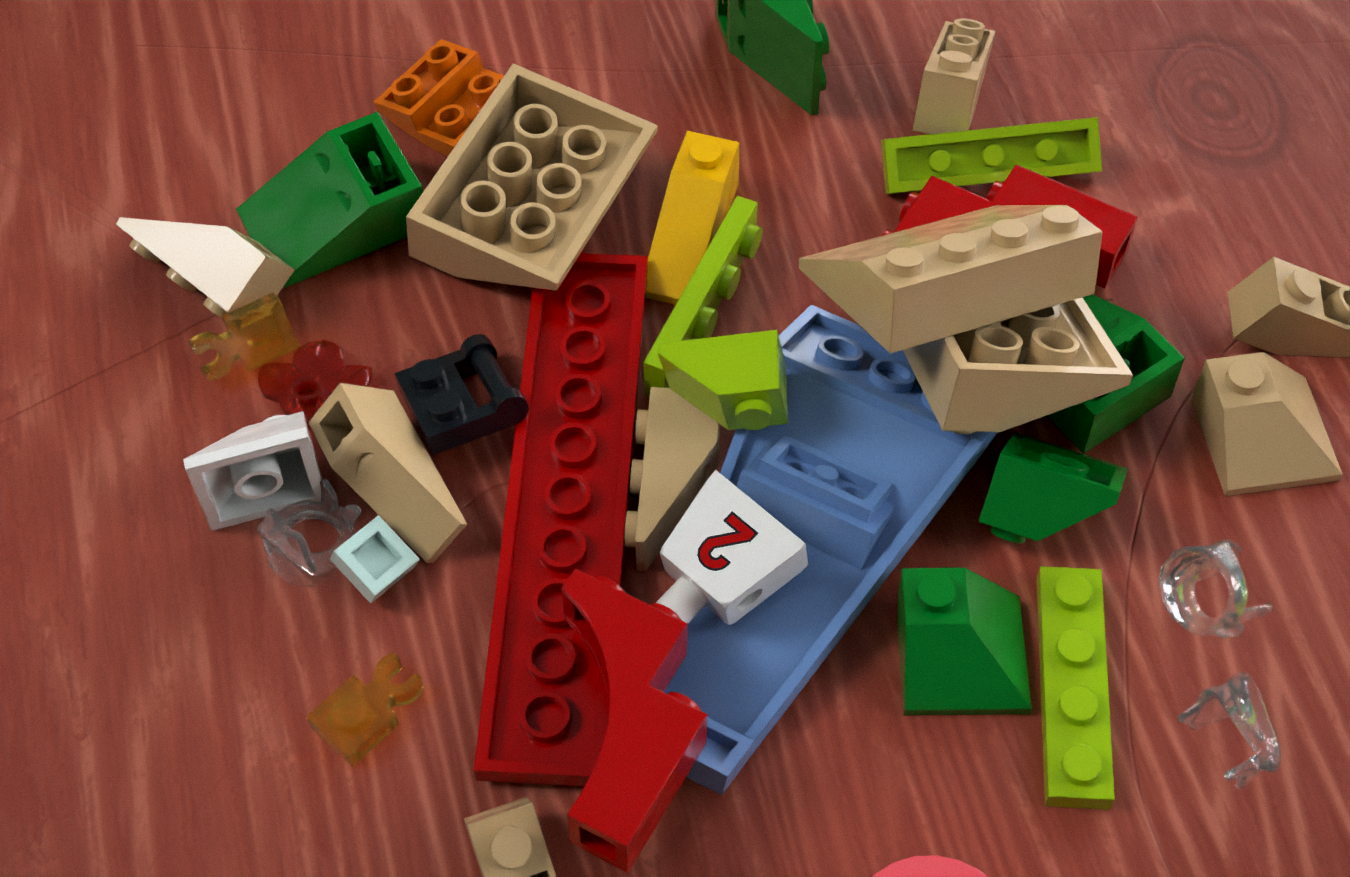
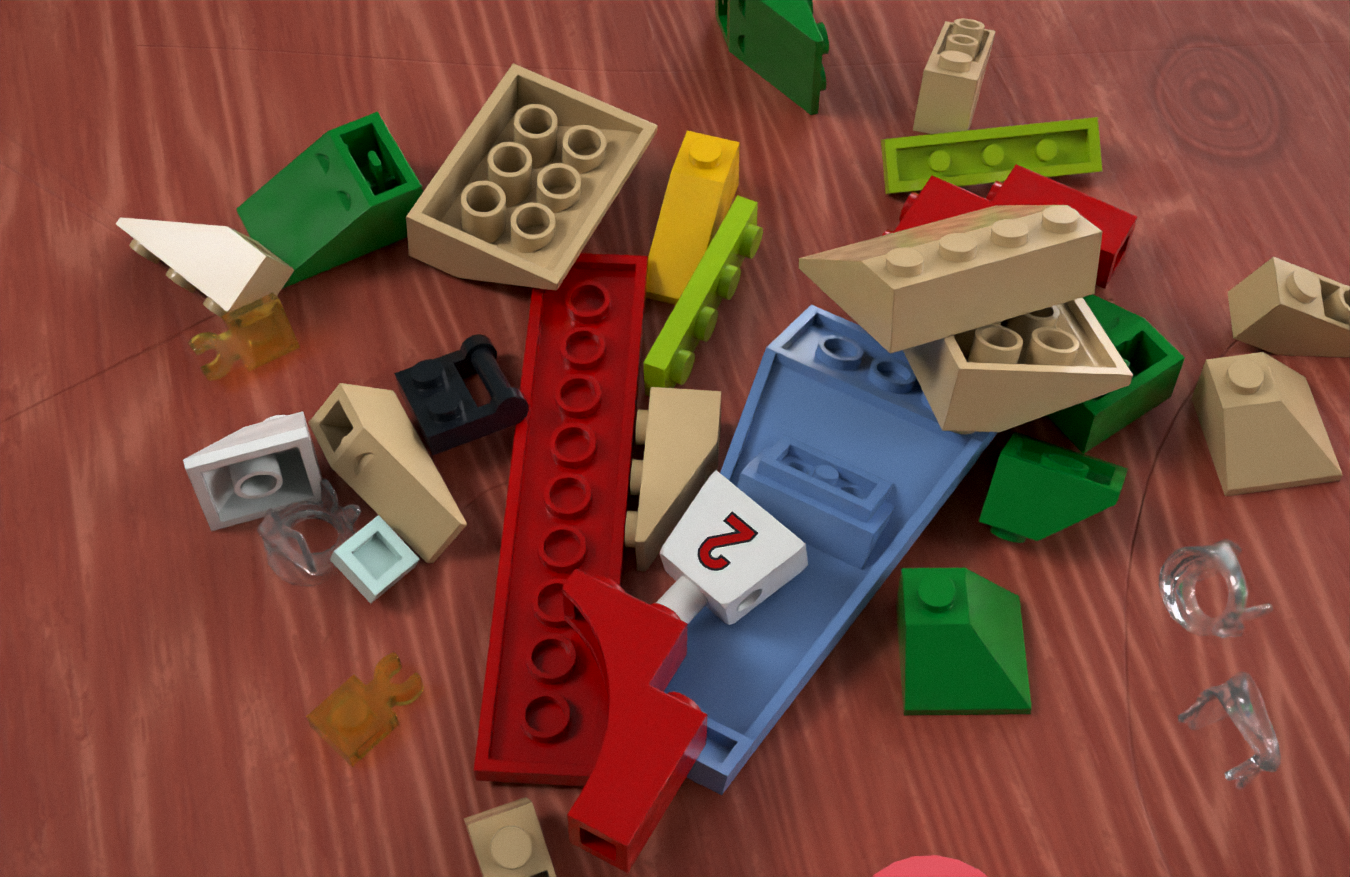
(309, 378): clear red plate -> none
(439, 95): orange slope -> none
(731, 377): lime slope -> none
(1074, 689): lime plate -> none

